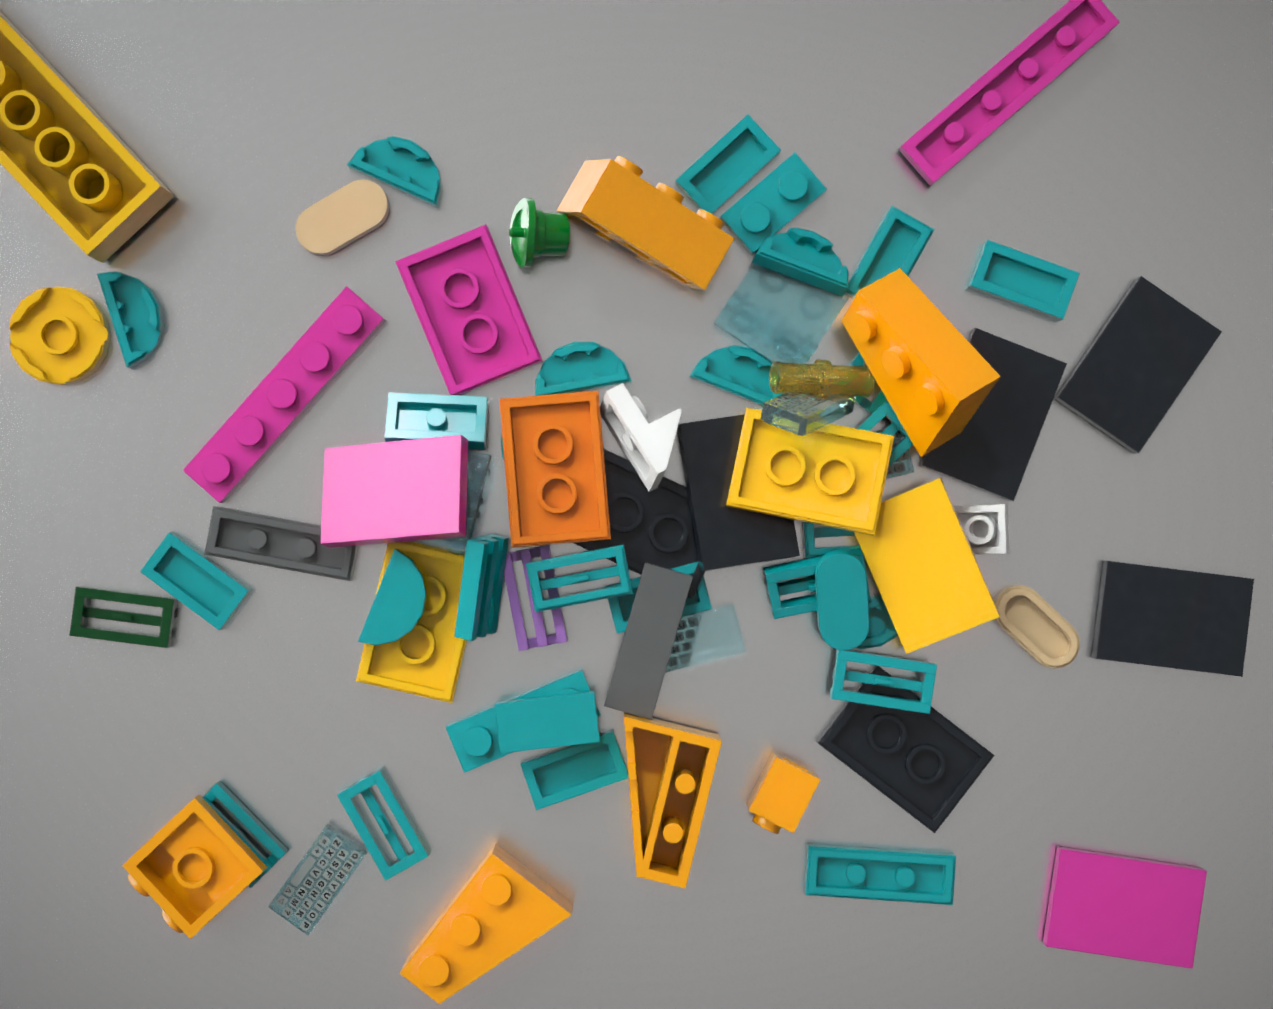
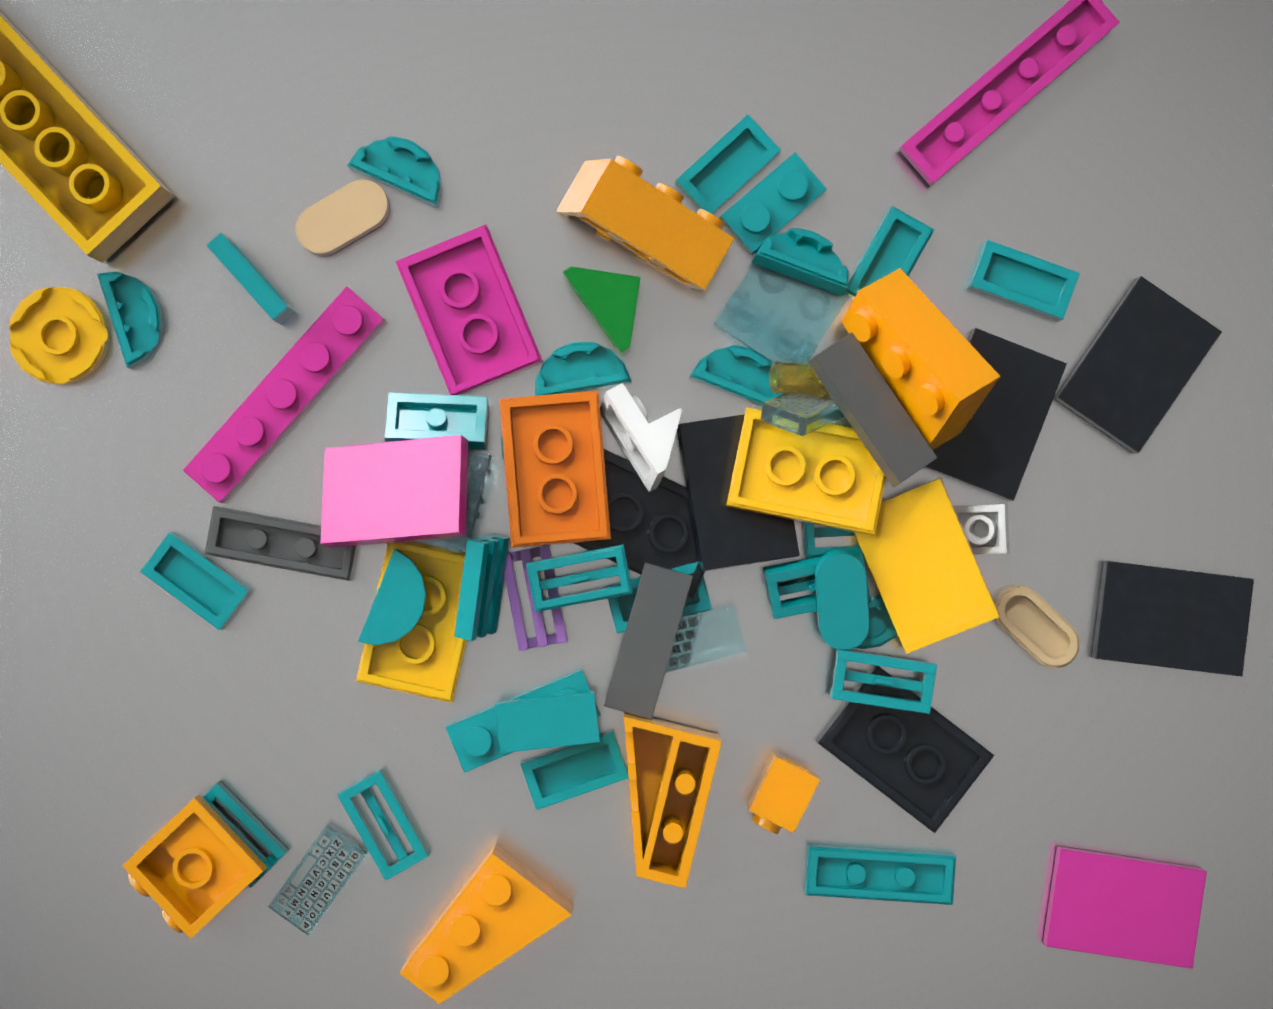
(165, 621): dark green tile -> none
(251, 278): none -> teal tile
(537, 233): green piece -> none
(610, 301): none -> green slope
(872, 409): none -> dark grey tile

